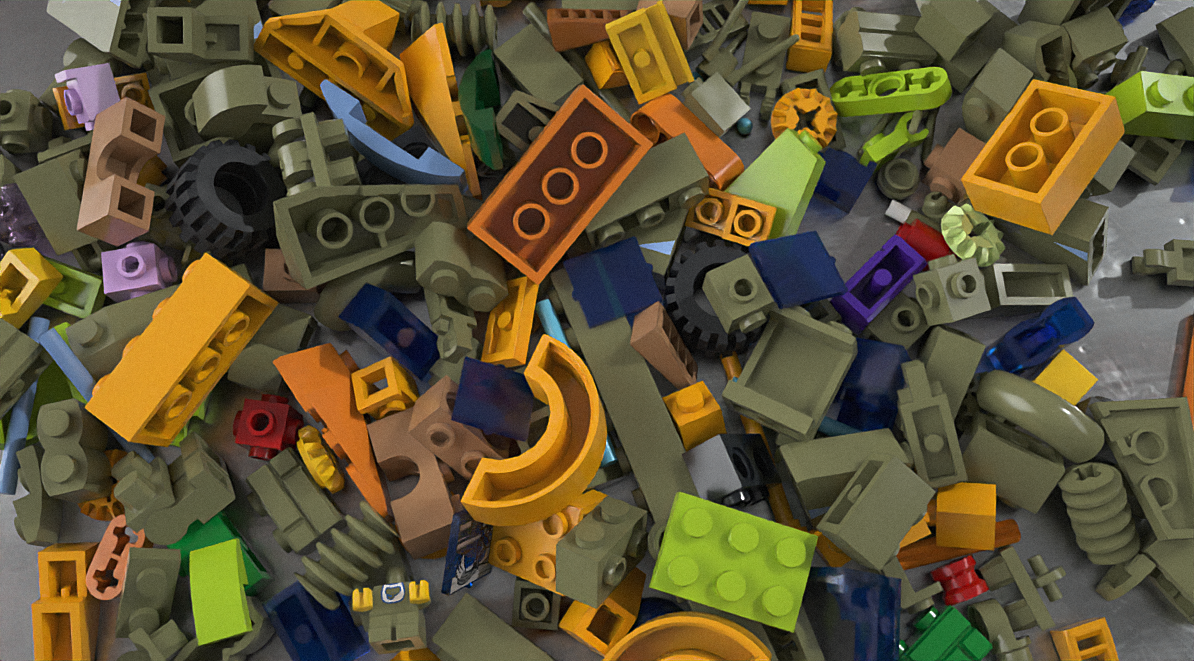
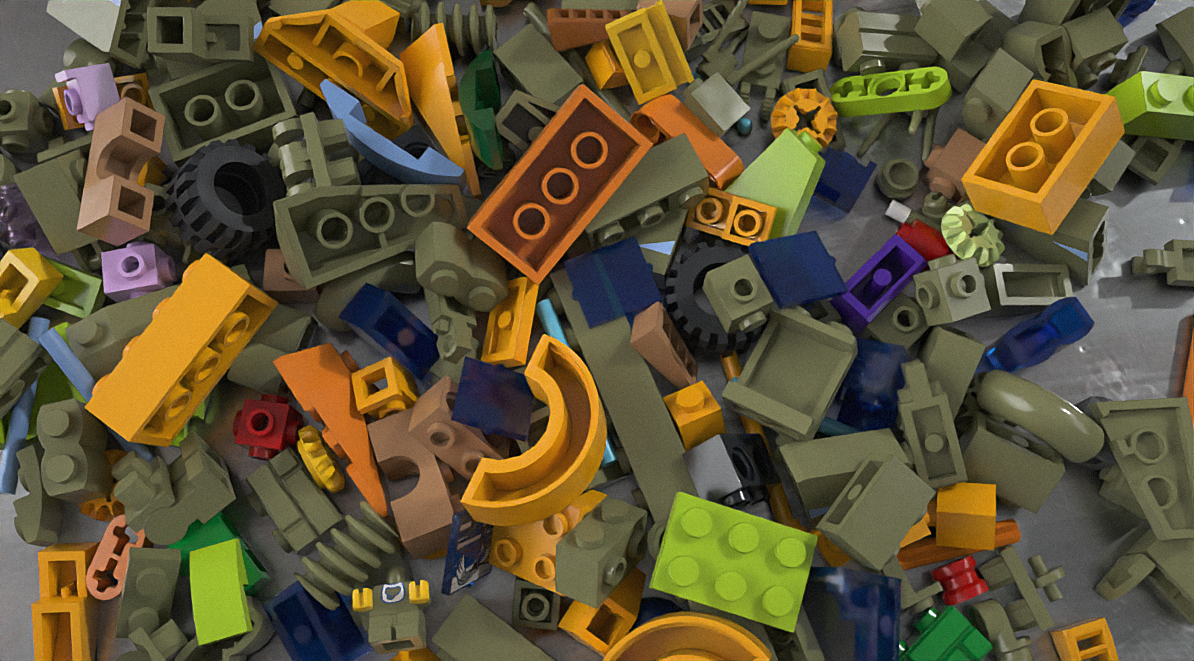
(239, 96): olive brick -> none
(882, 148): lime plate -> none
(1064, 377): yellow brick -> none
(1100, 512): olive piece -> none

